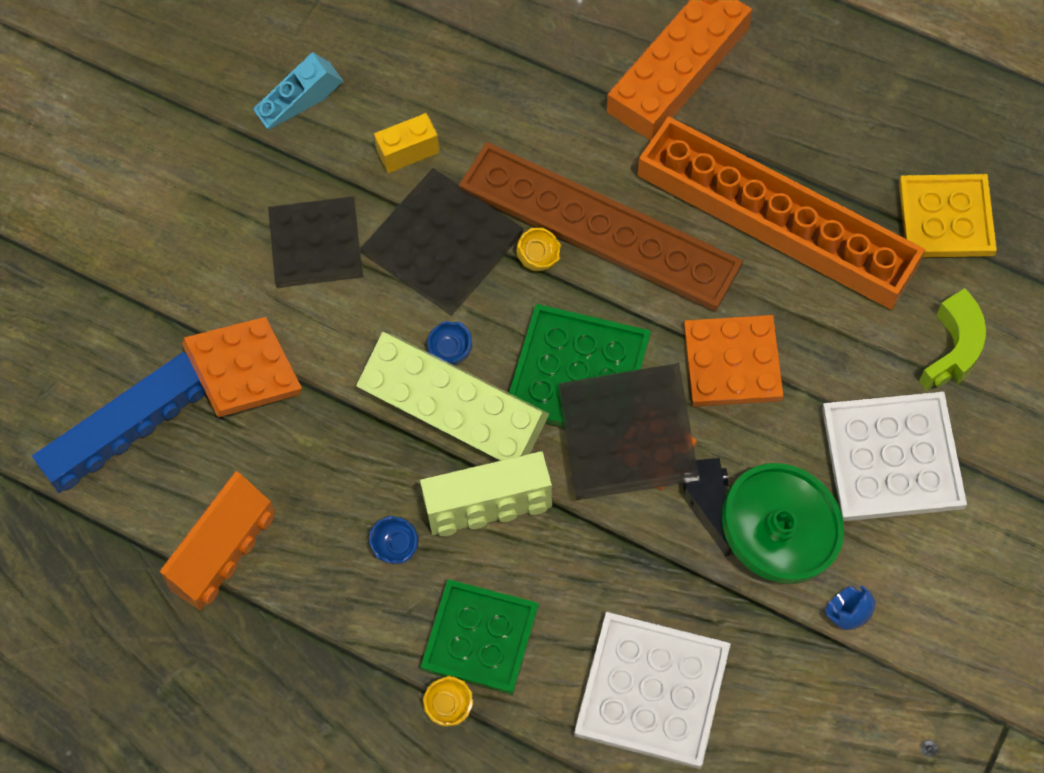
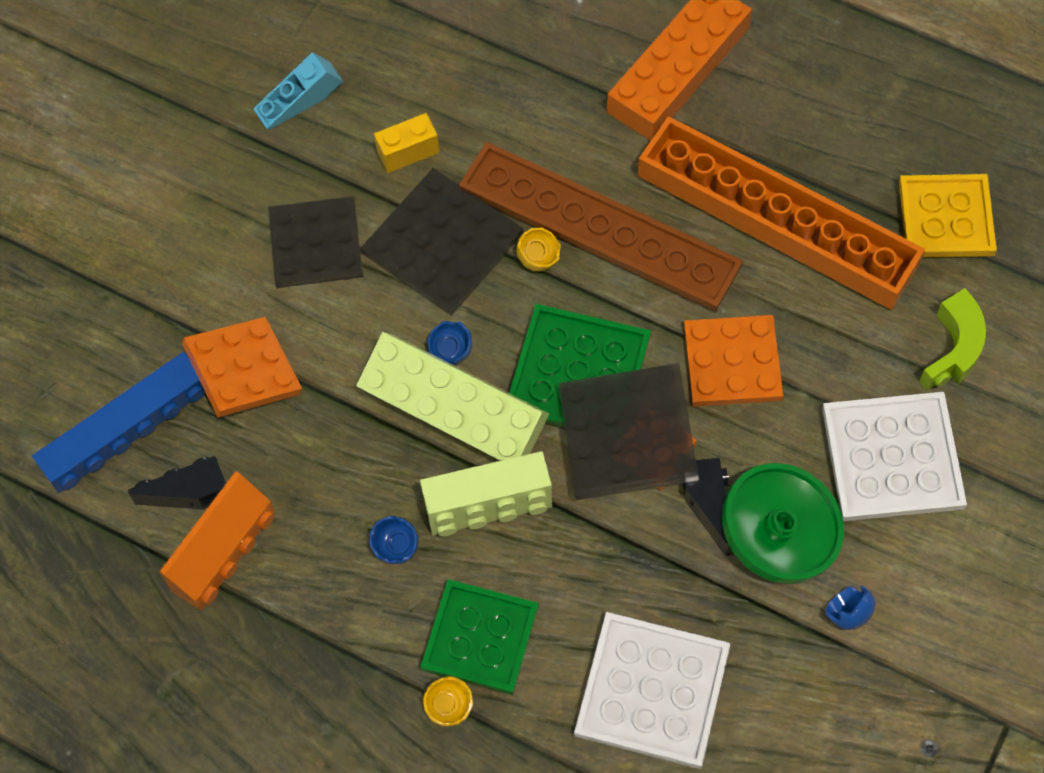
(182, 488): none -> black slope

